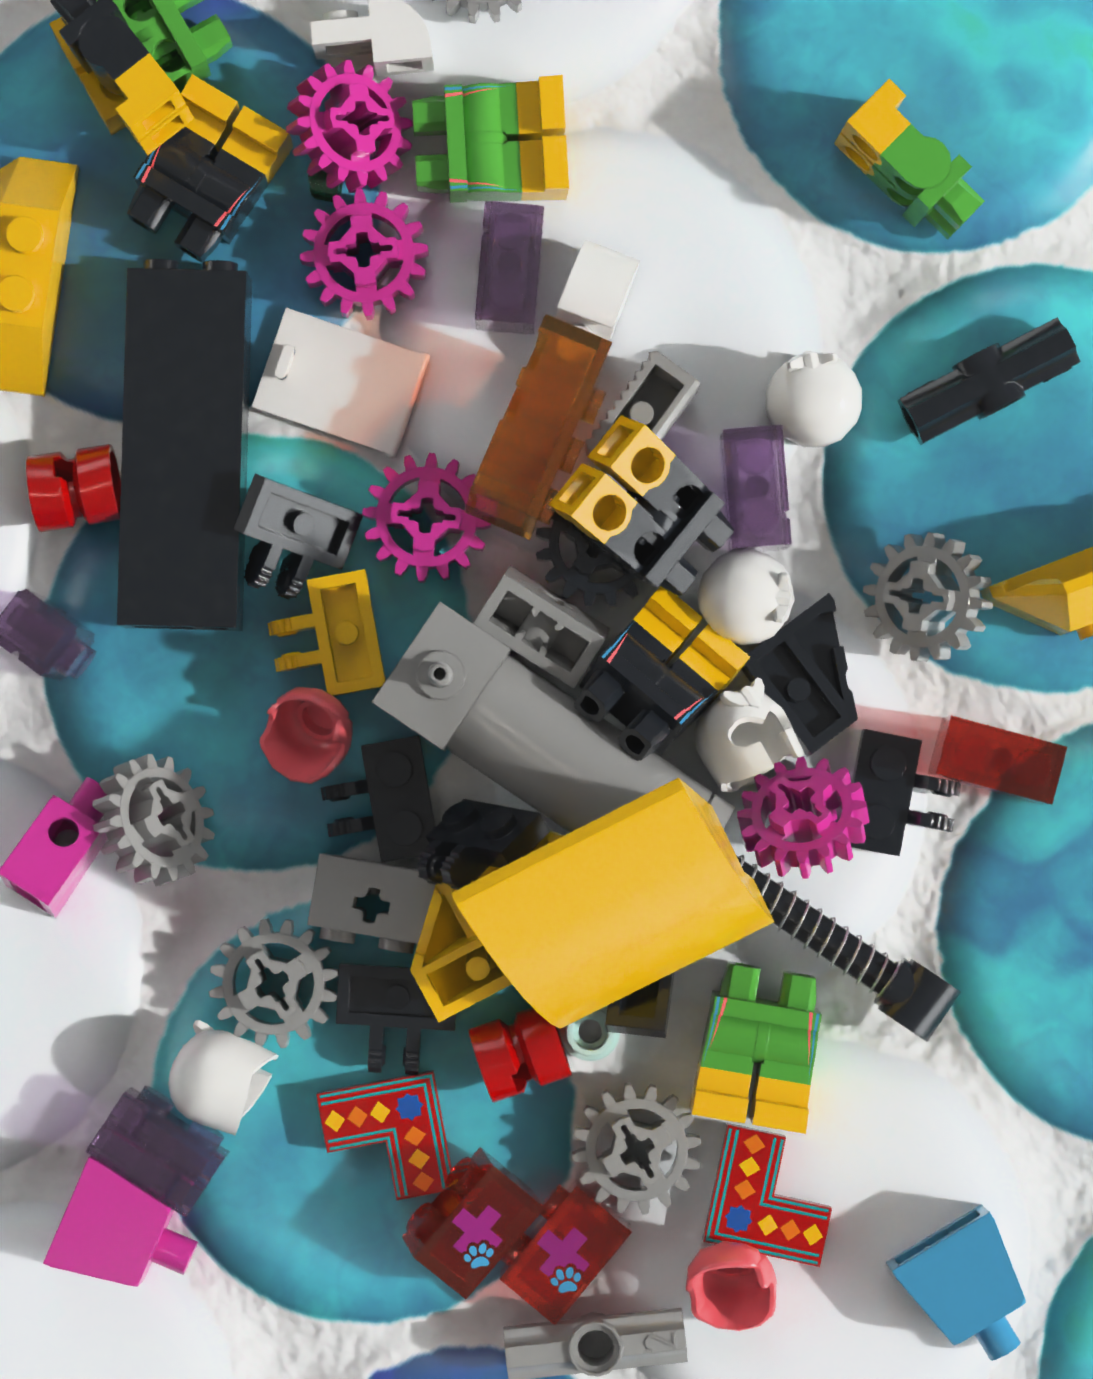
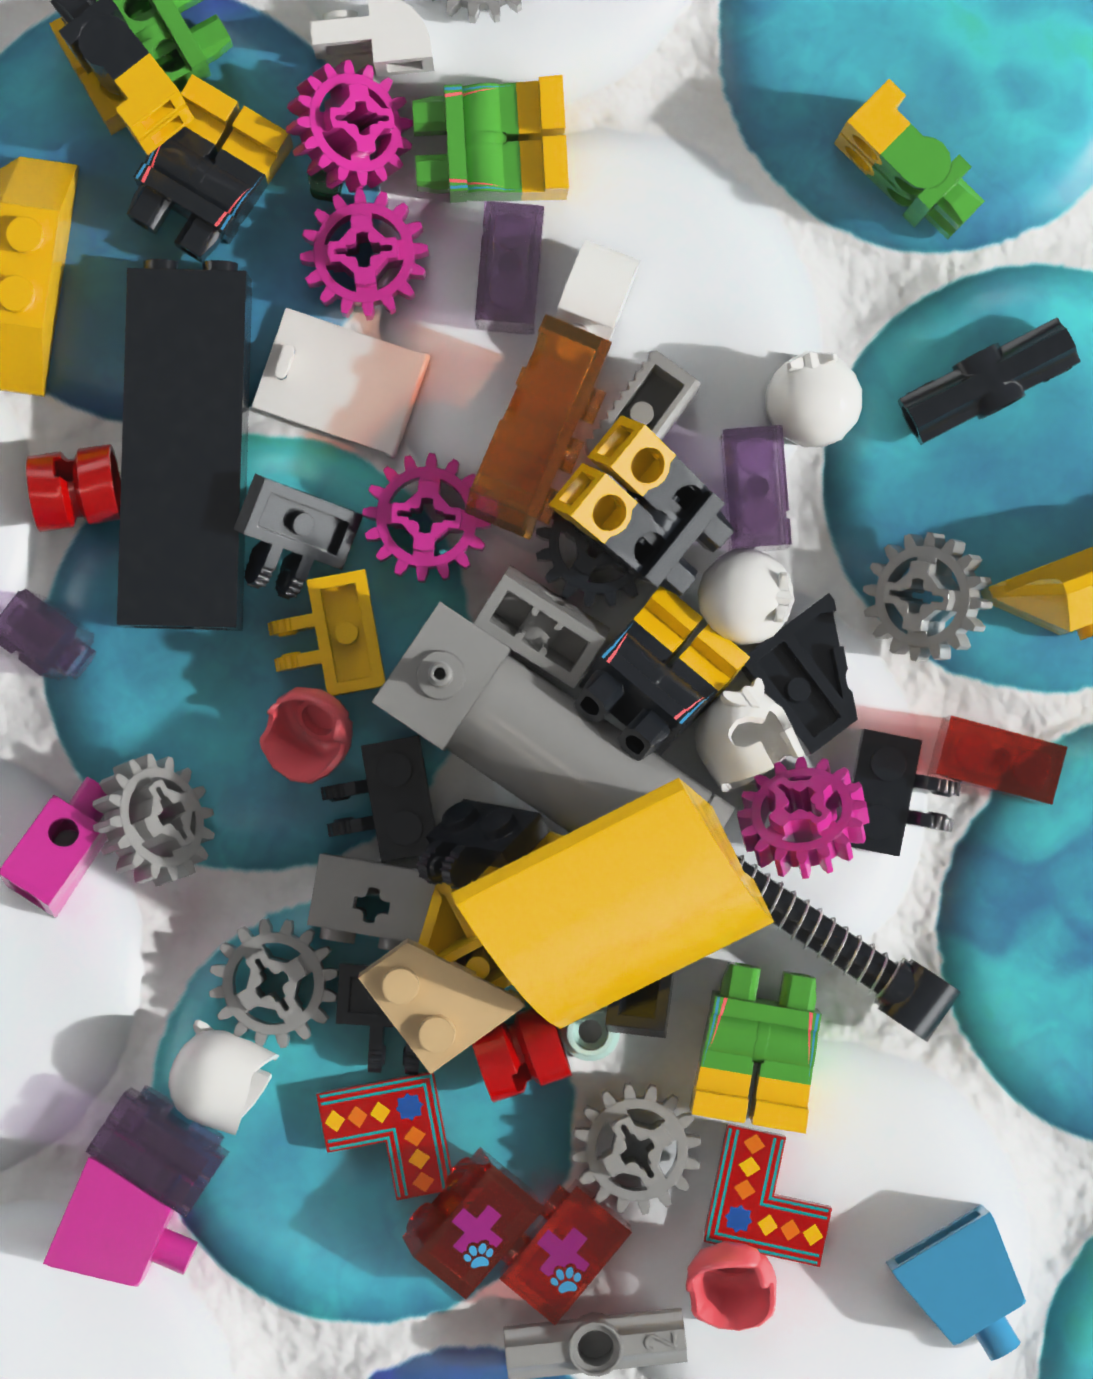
(436, 1002): none -> tan wing

